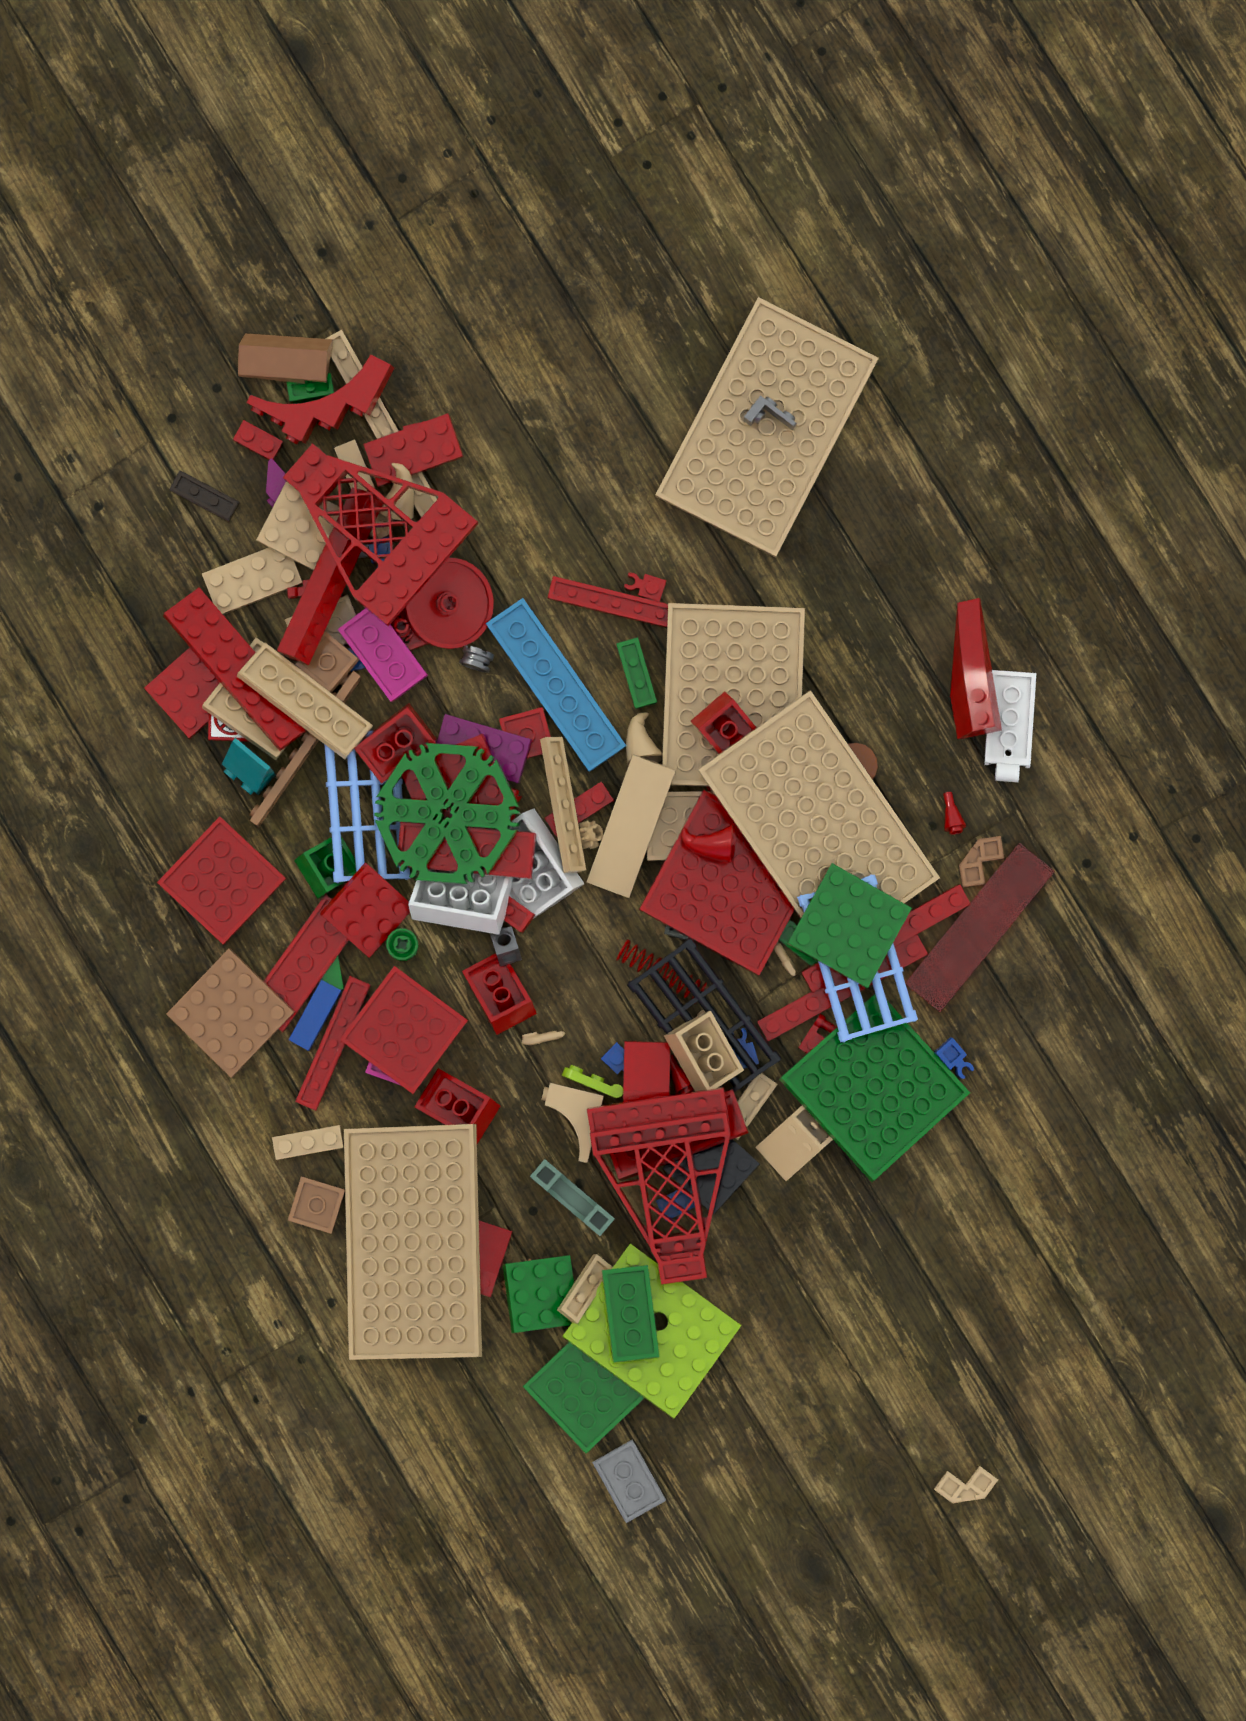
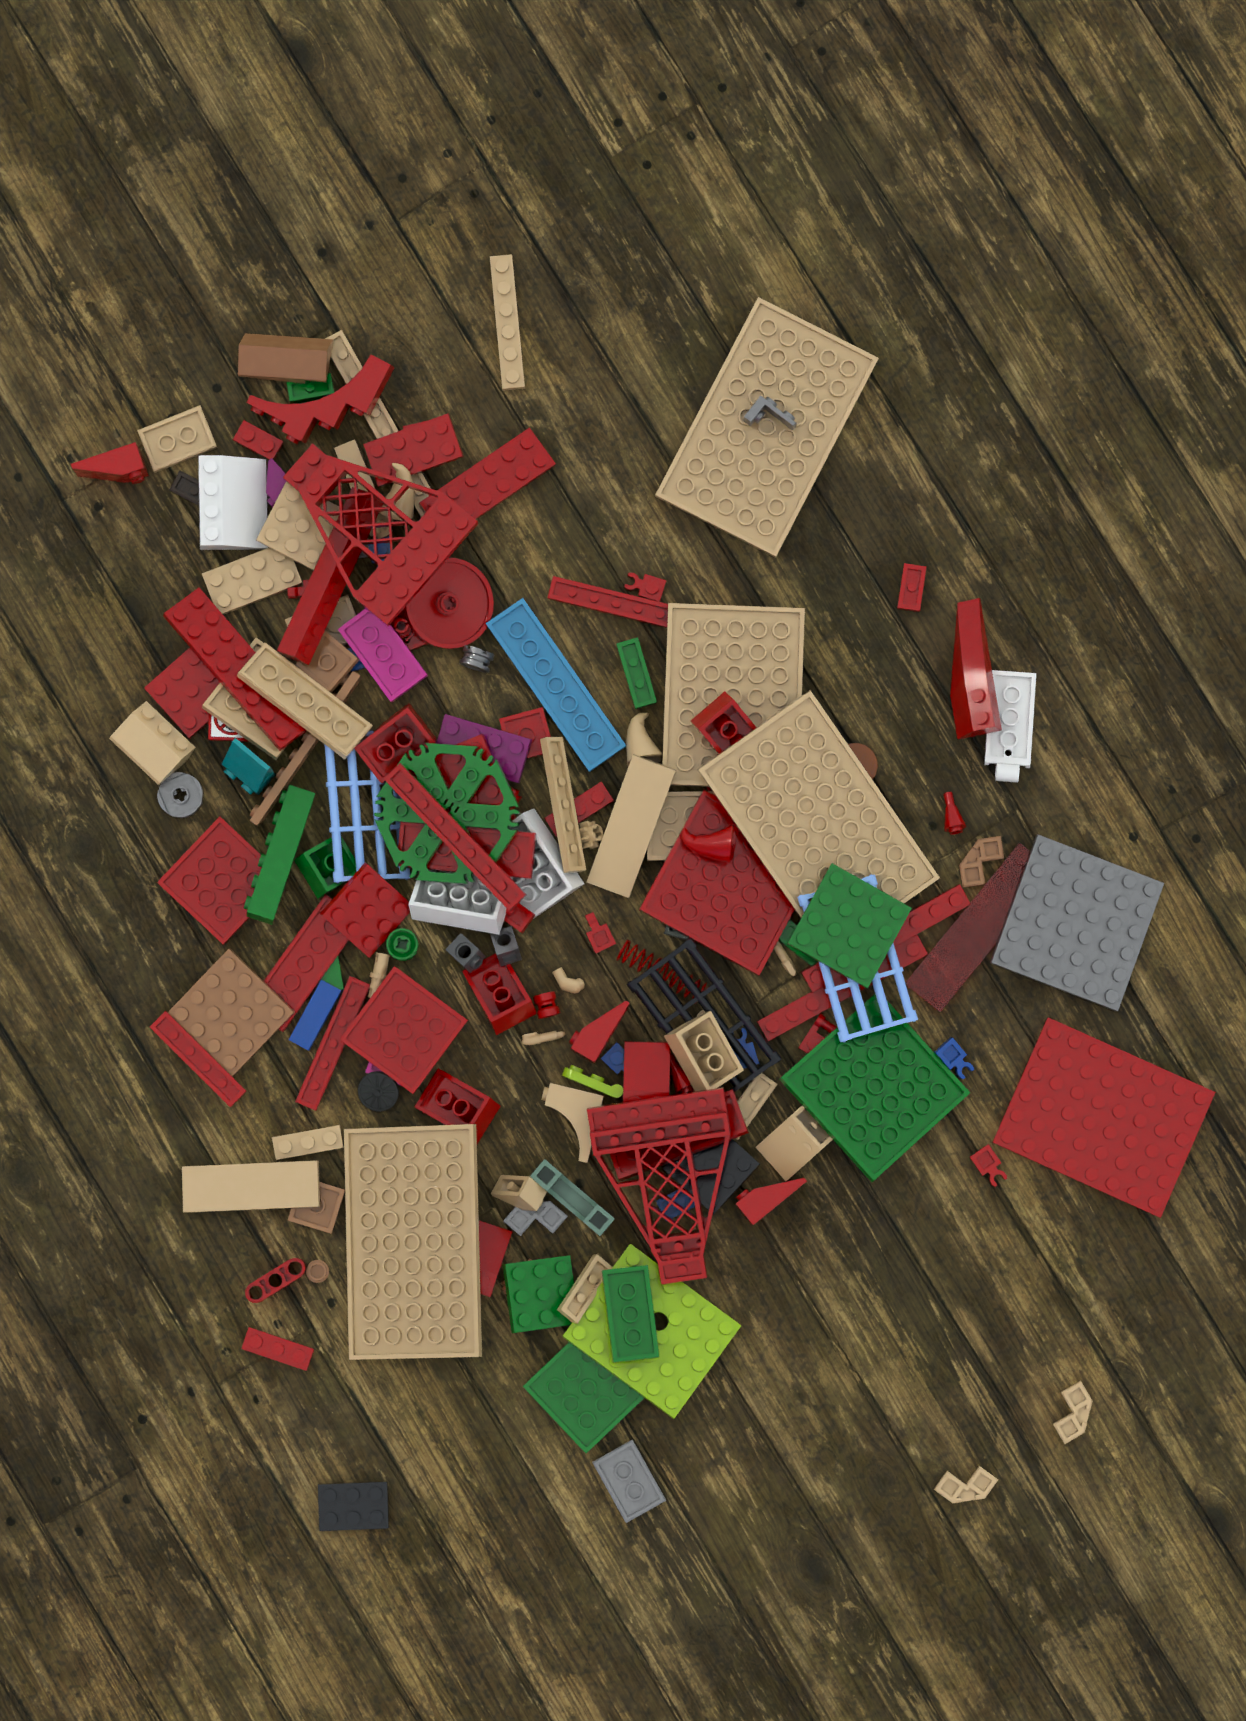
(118, 465): none -> red slope
(152, 743): none -> tan slope
(168, 790): none -> flat silver plate
(177, 439): none -> tan tile
(198, 1059): none -> red plate
(231, 502): none -> white slope
(250, 1186): none -> tan tile
(264, 1281): none -> red beam
(277, 1348): none -> red plate
(280, 854): none -> green brick
(317, 1271): none -> medium nougat plate
(353, 1506): none -> black plate
(378, 1091): none -> pearl dark grey wheel
(379, 972): none -> tan pin
(455, 836): none -> red plate
(460, 947): none -> dark grey brick
(497, 475): none -> red plate
(507, 322): none -> tan plate
(519, 1192): none -> tan slope
(544, 1000): none -> red wheel
(547, 1215): none -> flat silver tile
(568, 984): none -> tan arm
(594, 1037): none -> red slope
(599, 936): none -> red plate
(762, 1200): none -> red slope
(911, 587): none -> red plate
(986, 1162): none -> red plate
(1075, 1422): none -> tan tile
(1077, 923): none -> flat silver plate
(1103, 1117): none -> red plate

